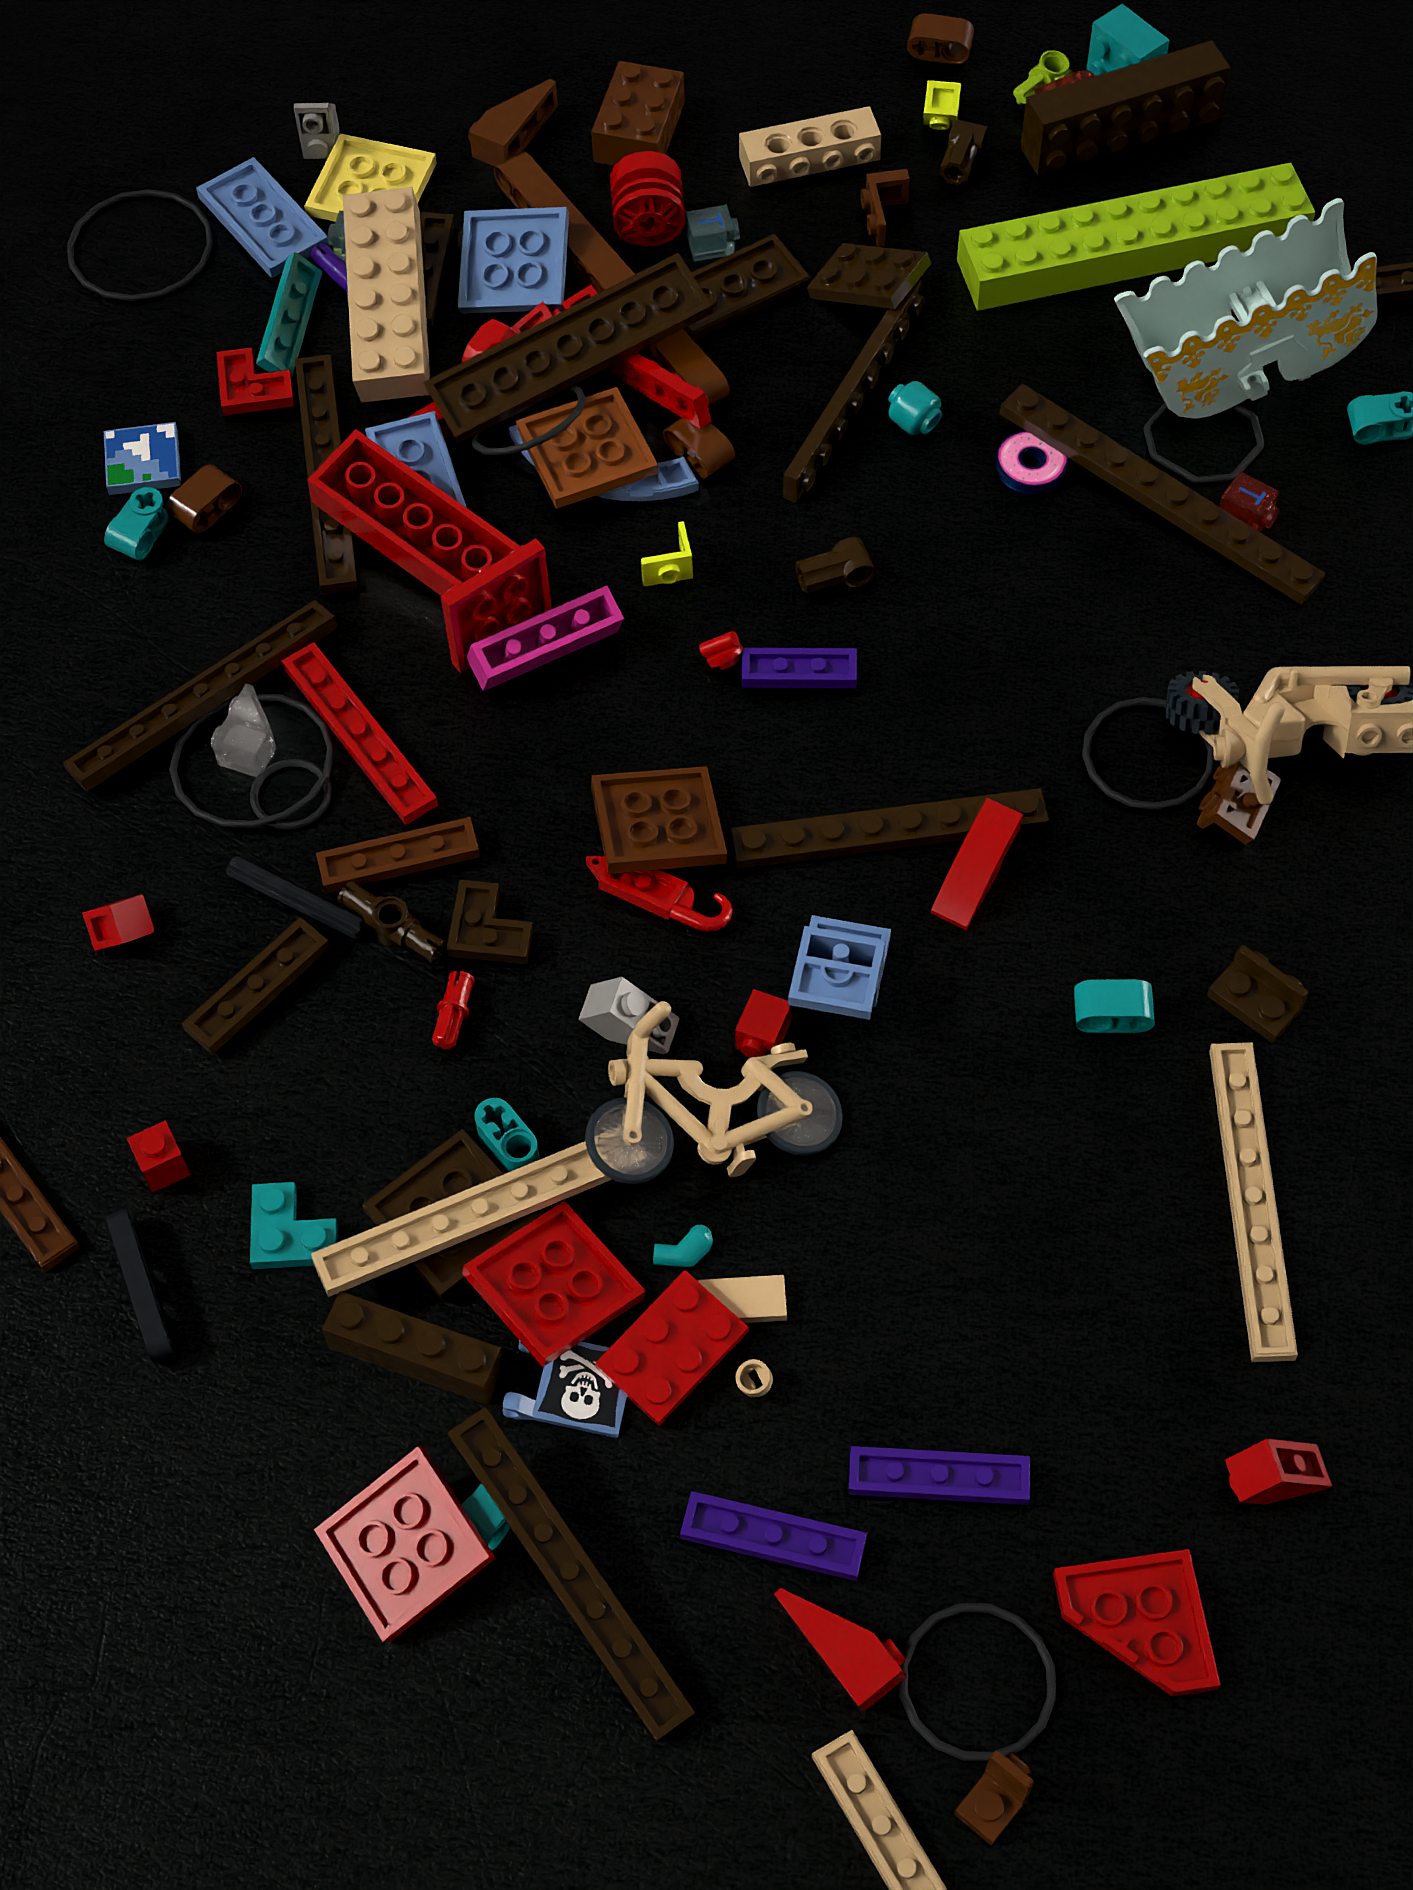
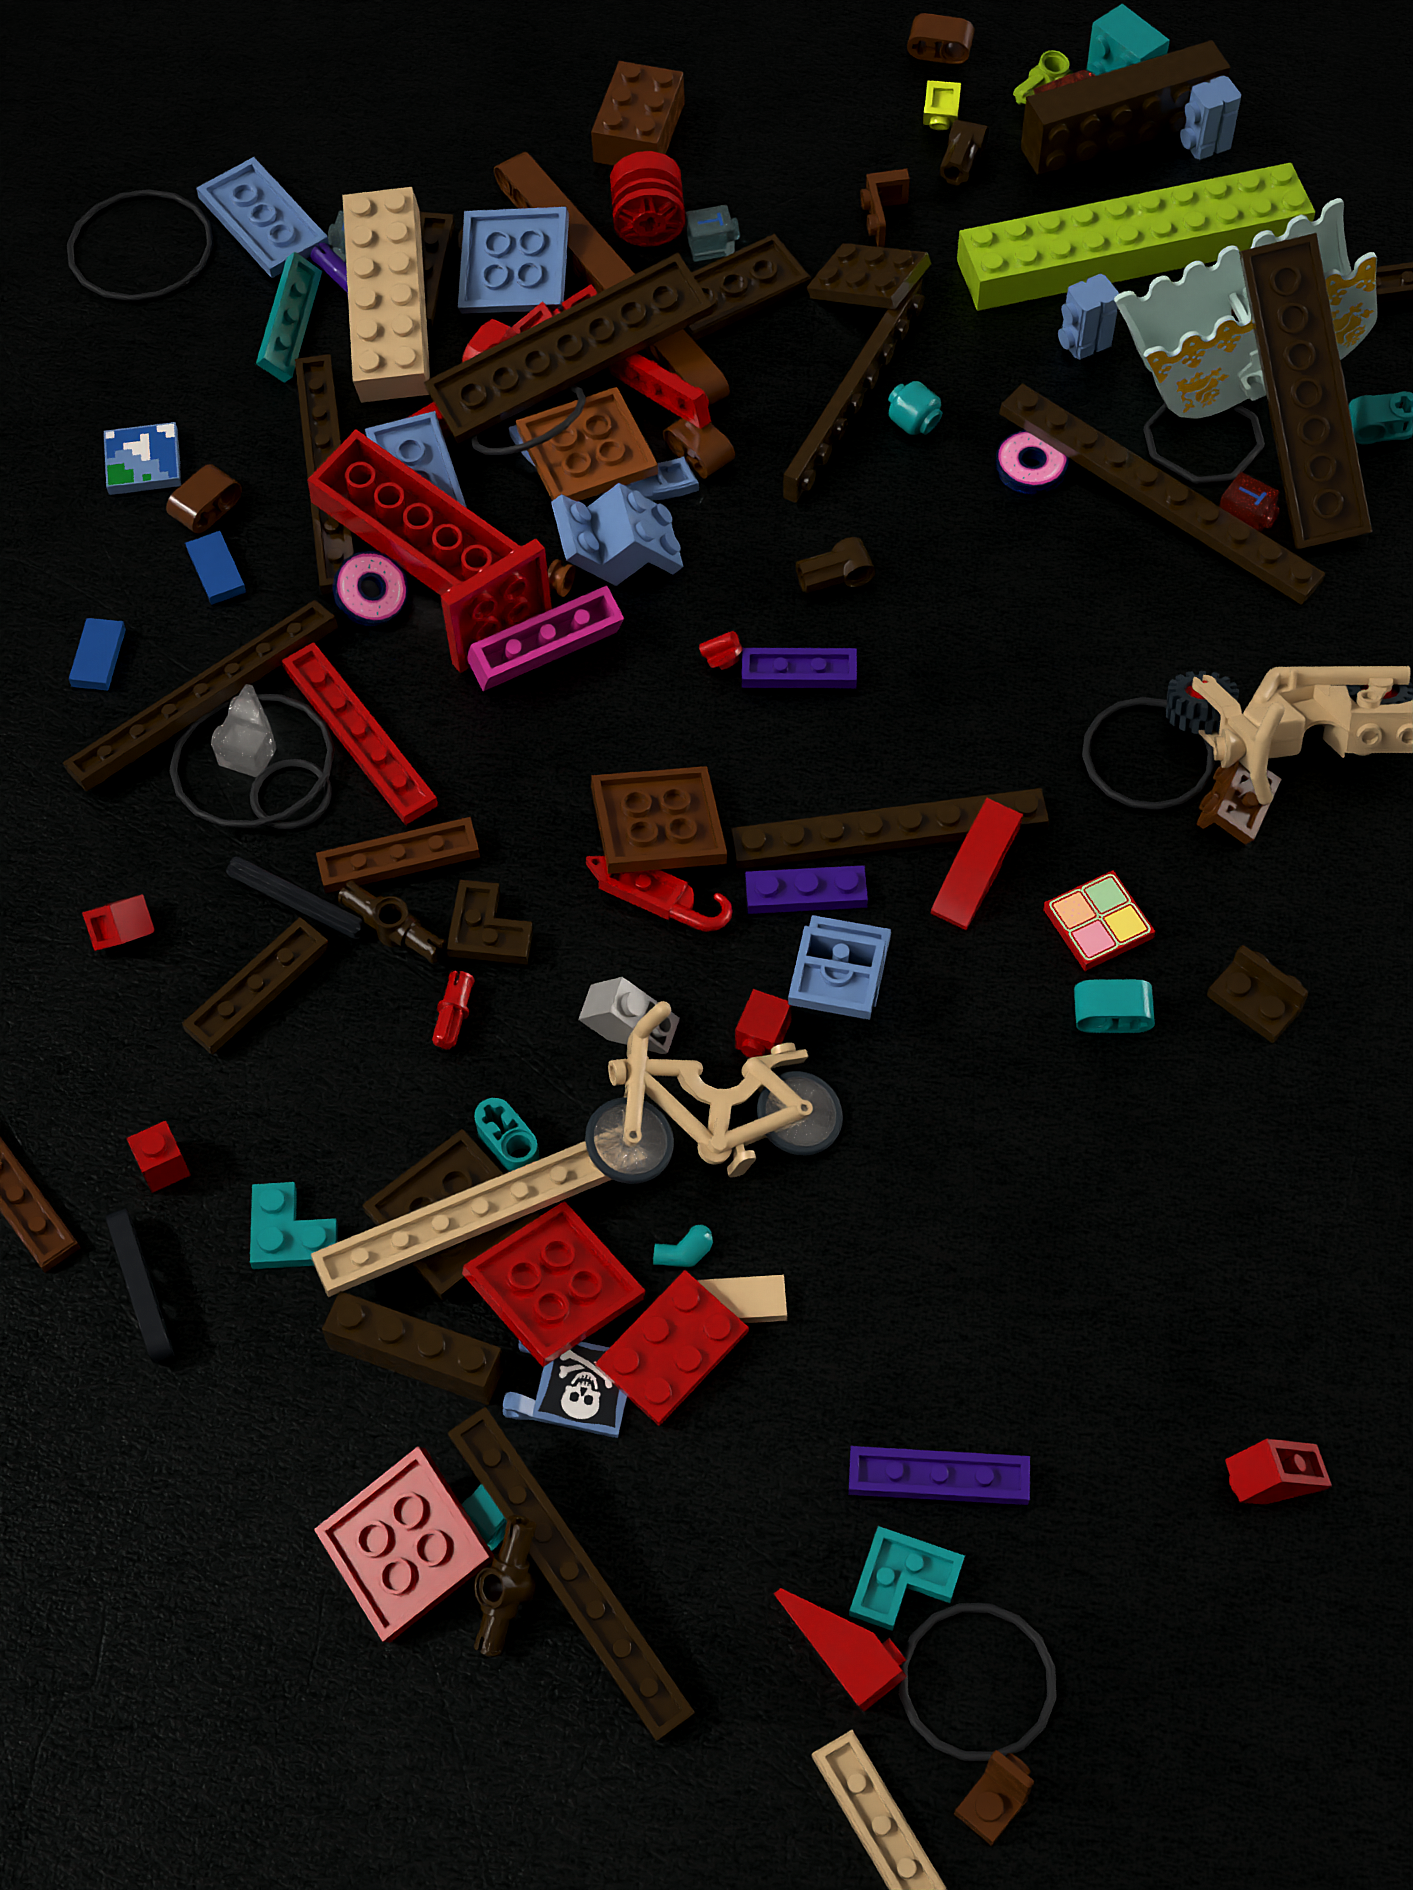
(97, 654): none -> blue tile
(138, 524): teal piece -> none
(215, 567): none -> blue tile
(251, 392): red plate -> none
(317, 128): light grey slope -> none
(366, 166): light yellow plate -> none
(381, 570): none -> tile
(505, 1585): none -> dark brown pin
(512, 124): reddish brown slope -> none
(561, 577): none -> dark orange bush
(617, 534): none -> medium blue bracket
(669, 567): neon yellow bracket -> none
(745, 1382): tan hinge -> none
(773, 1536): dark purple plate -> none
(806, 889): none -> dark purple plate
(809, 146): tan brick -> none
(902, 1564): none -> teal plate
(1089, 316): none -> medium blue brick
(1099, 920): none -> tile
(1145, 1616): red plate -> none
(1211, 117): none -> medium blue brick
(1253, 1203): tan tile -> none
(1305, 390): none -> dark brown plate

